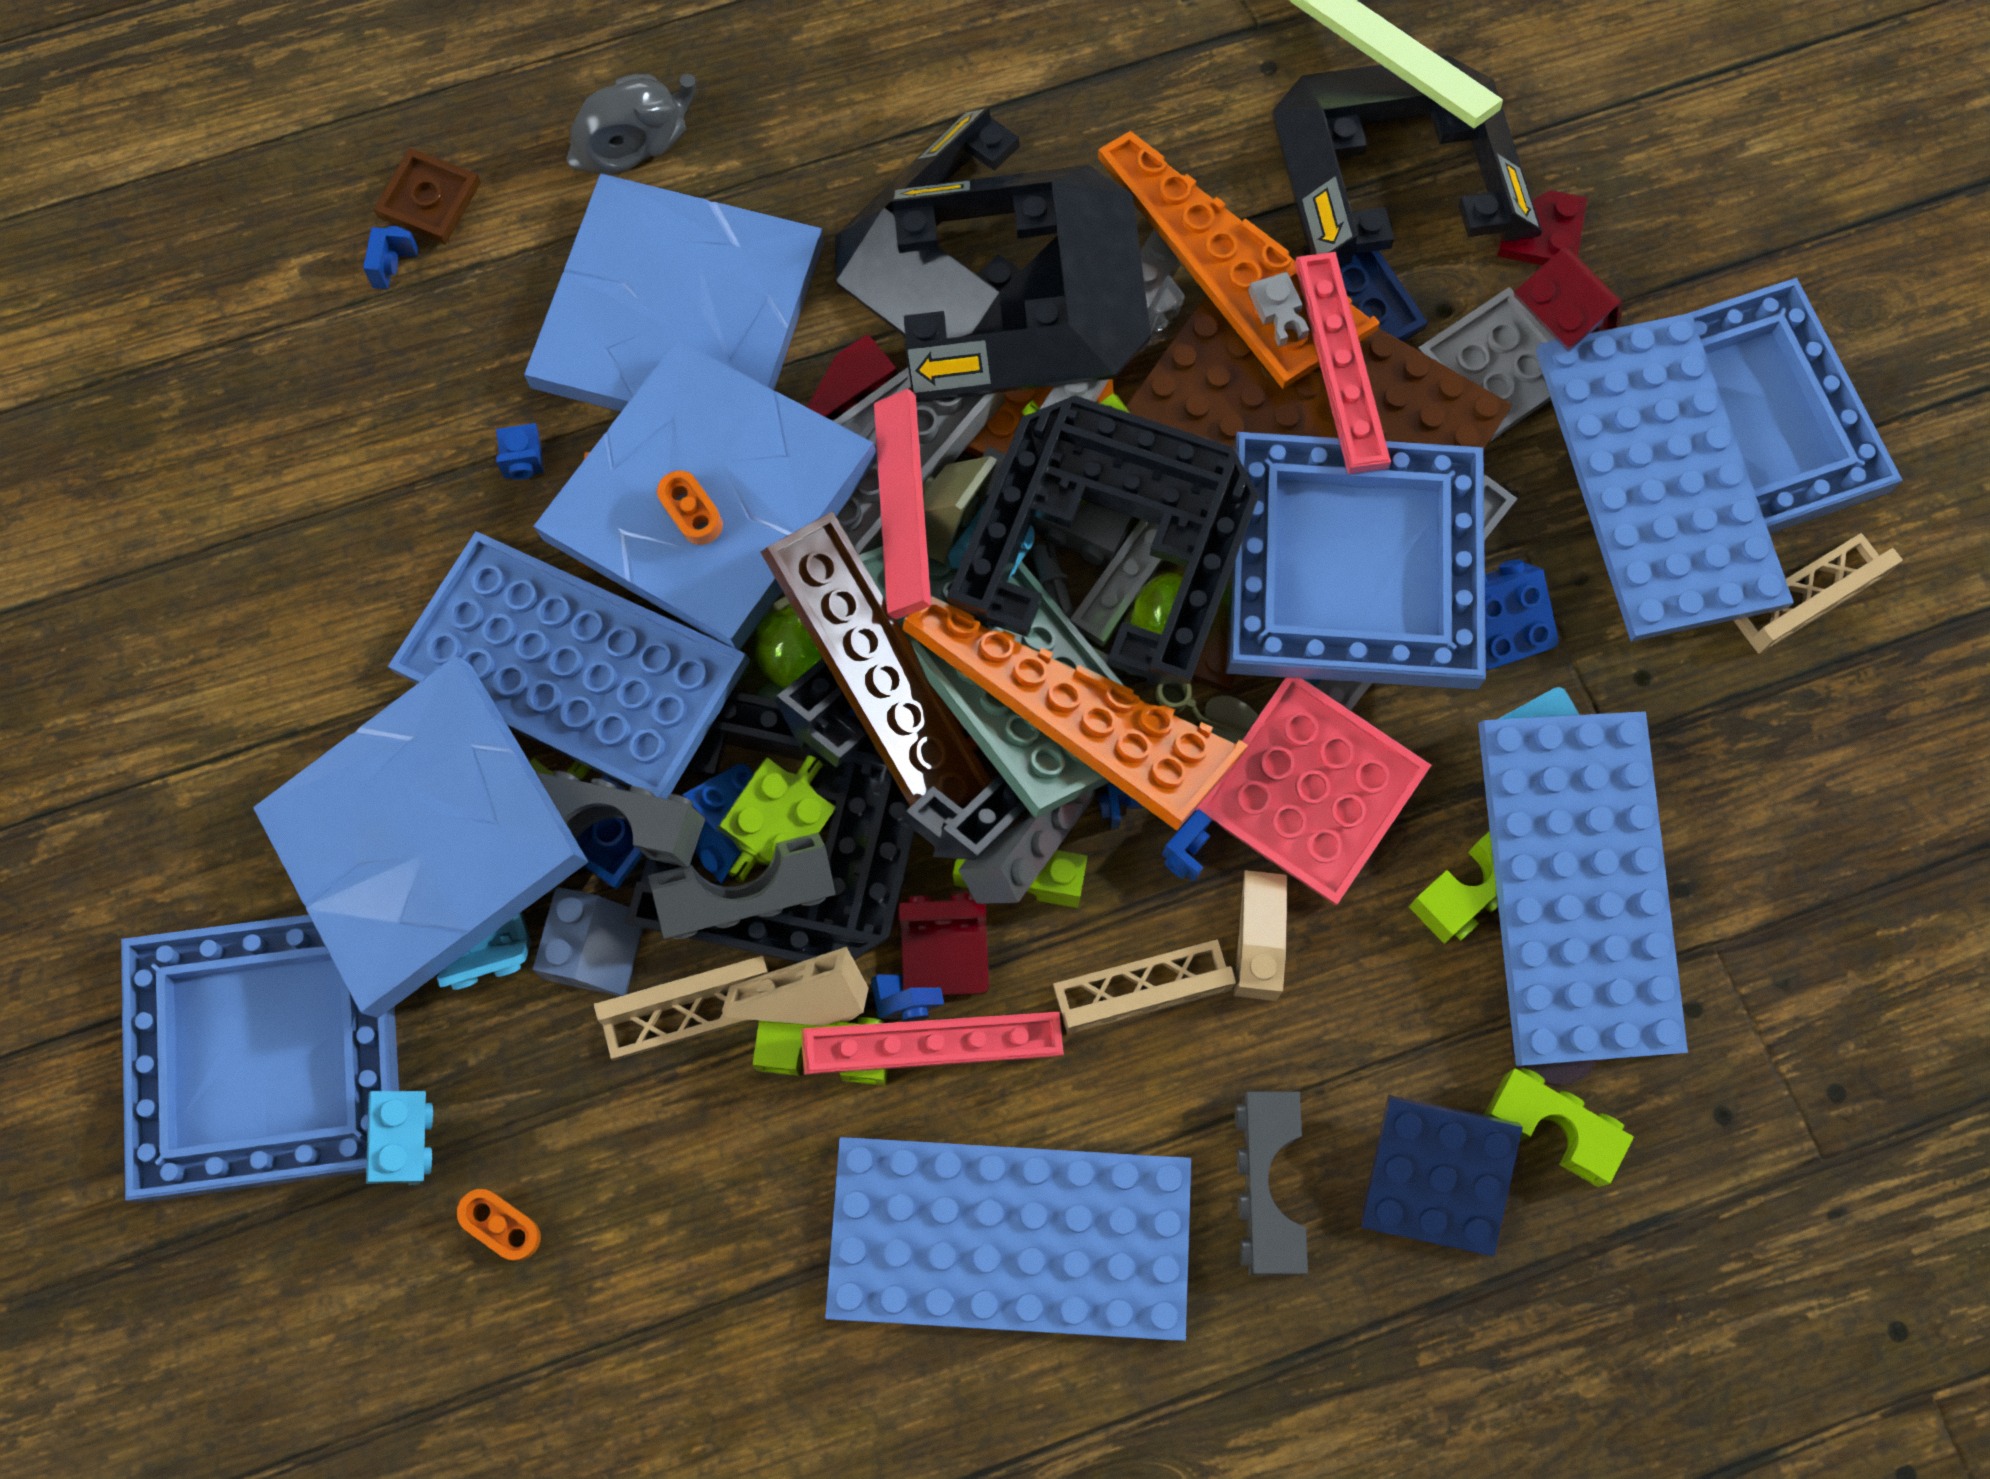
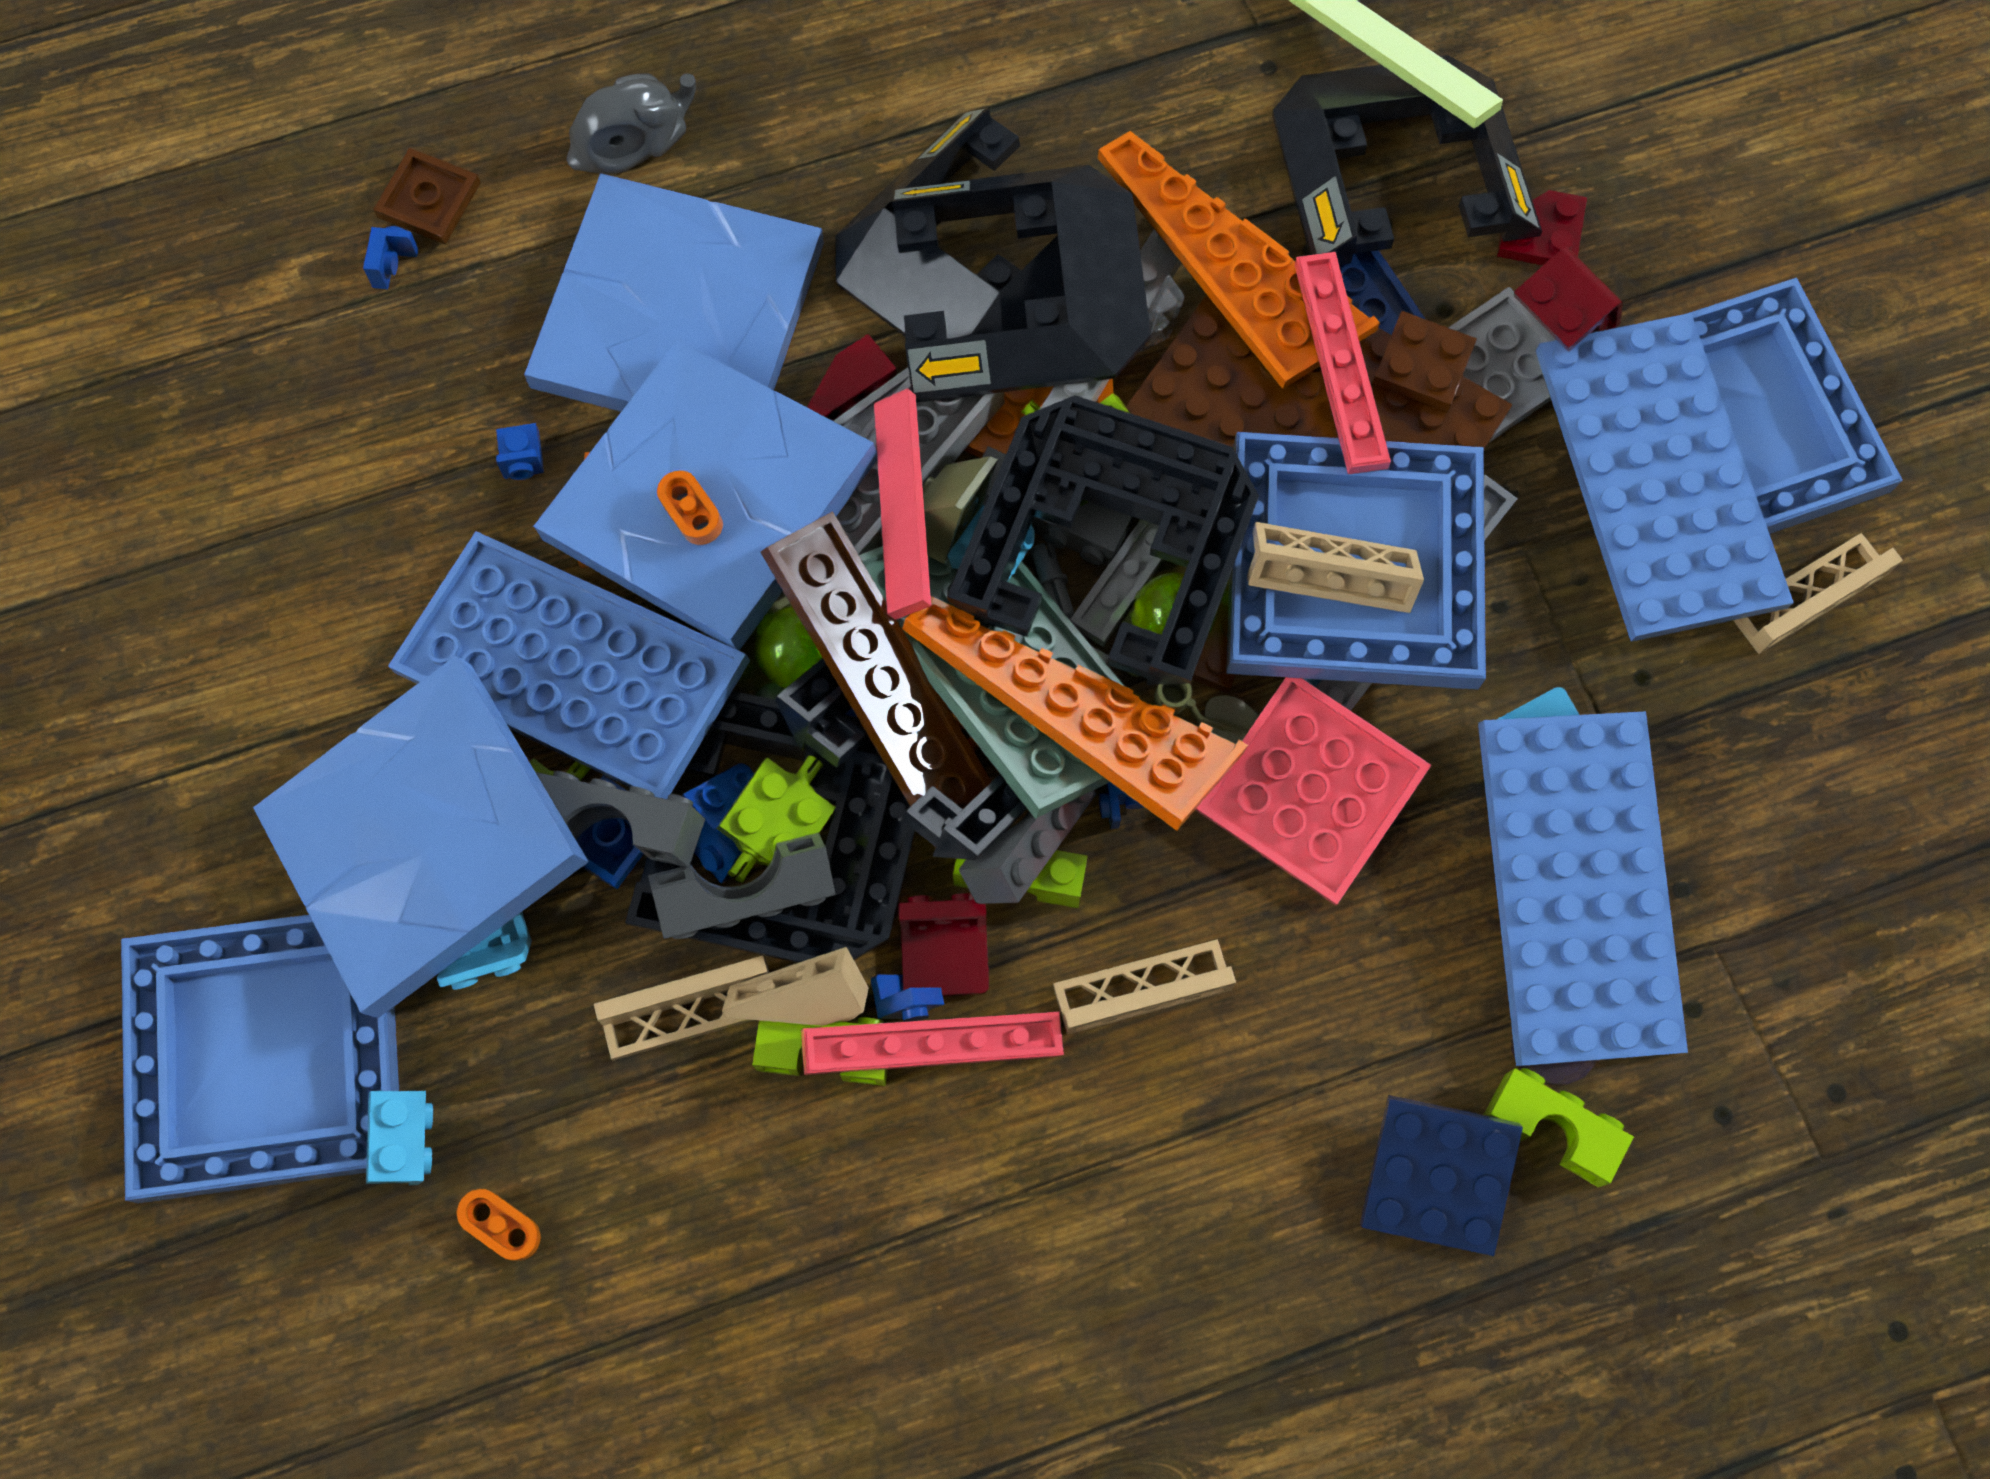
(587, 943): sand blue slope -> none
(1010, 1239): medium blue plate -> none
(1188, 838): blue bracket -> none
(1262, 936): tan slope -> none
(1273, 1241): dark grey arch -> none
(1279, 303): light grey plate -> none
(1335, 572): none -> tan fence
(1424, 361): none -> reddish brown plate
(1451, 906): lime arch -> none
(1517, 614): blue bracket -> none

